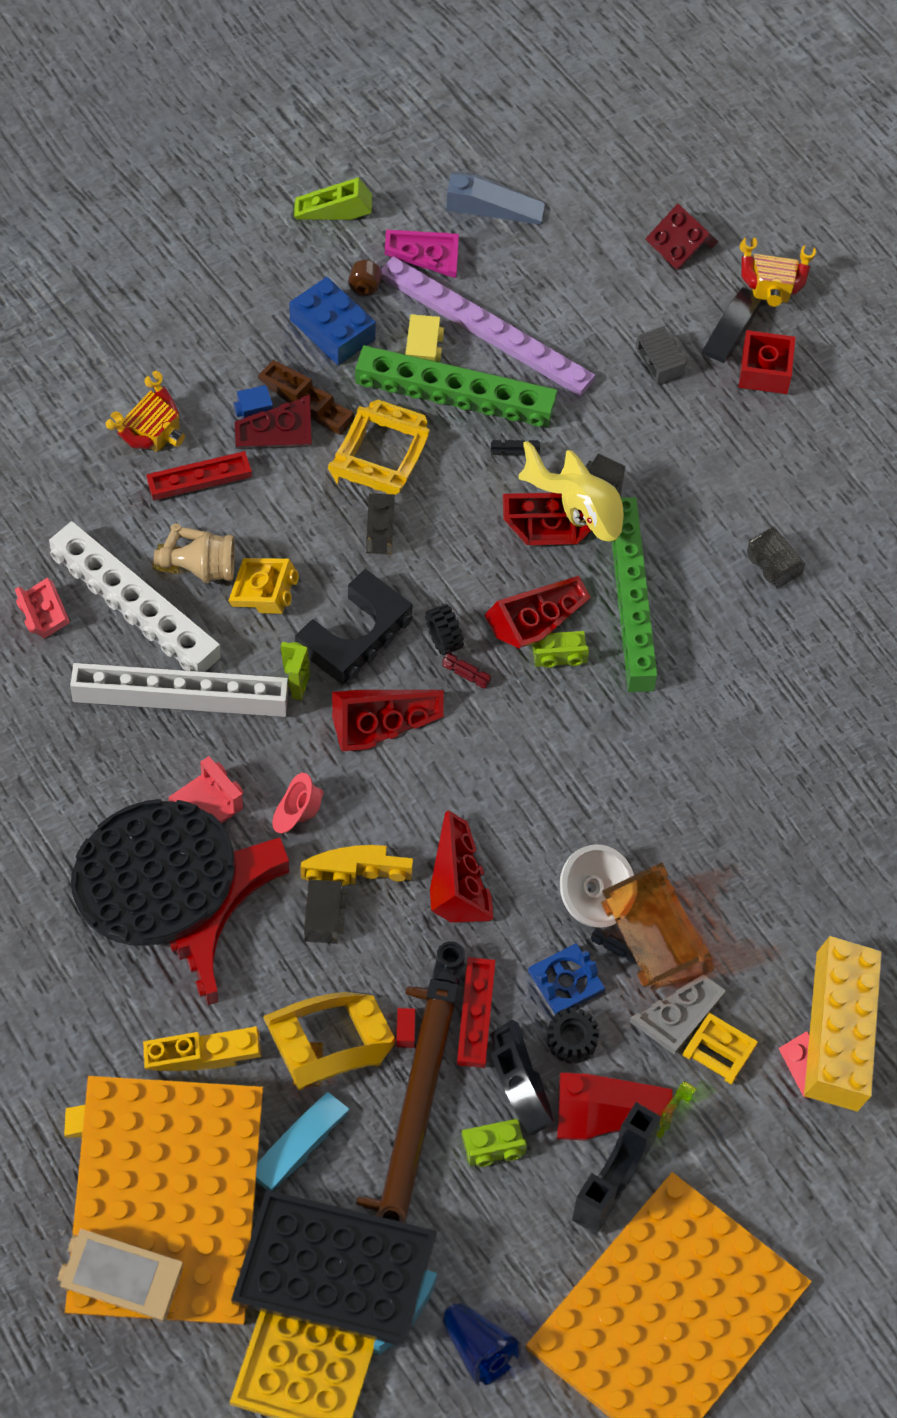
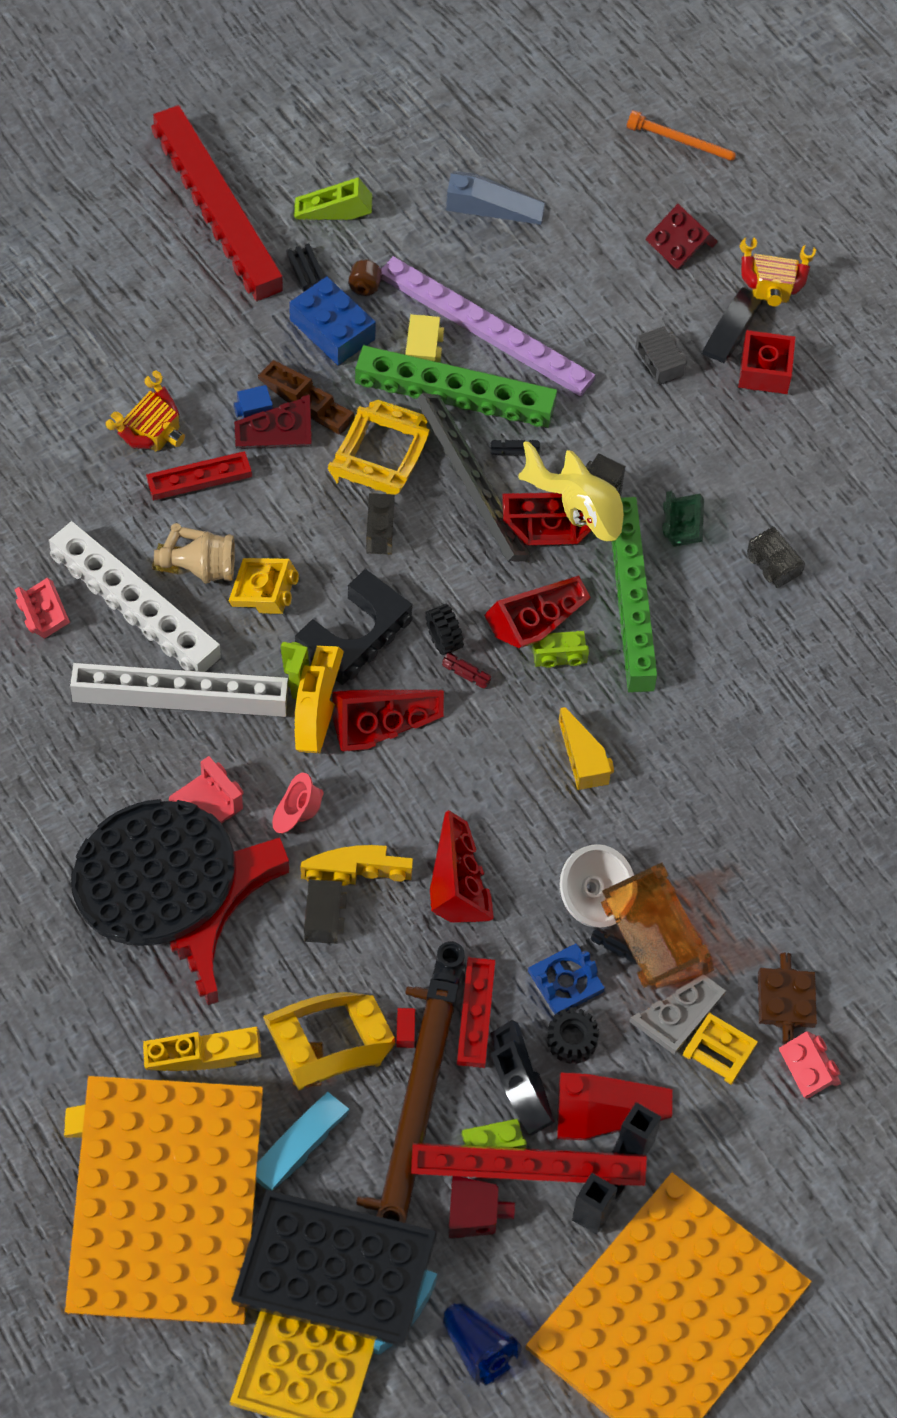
(121, 1274): panel -> none
(217, 203): none -> red brick
(313, 699): none -> yellow slope
(317, 269): none -> black tile
(424, 249): dark pink wing -> none
(472, 476): none -> dark grey plate
(476, 1208): none -> dark red torso
(527, 1164): none -> red plate
(585, 753): none -> yellow slope
(639, 122): none -> orange piece
(683, 519): none -> clear green bracket
(684, 1092): clear neon green piece -> none
(787, 998): none -> reddish brown plate
(843, 1024): yellow brick -> none

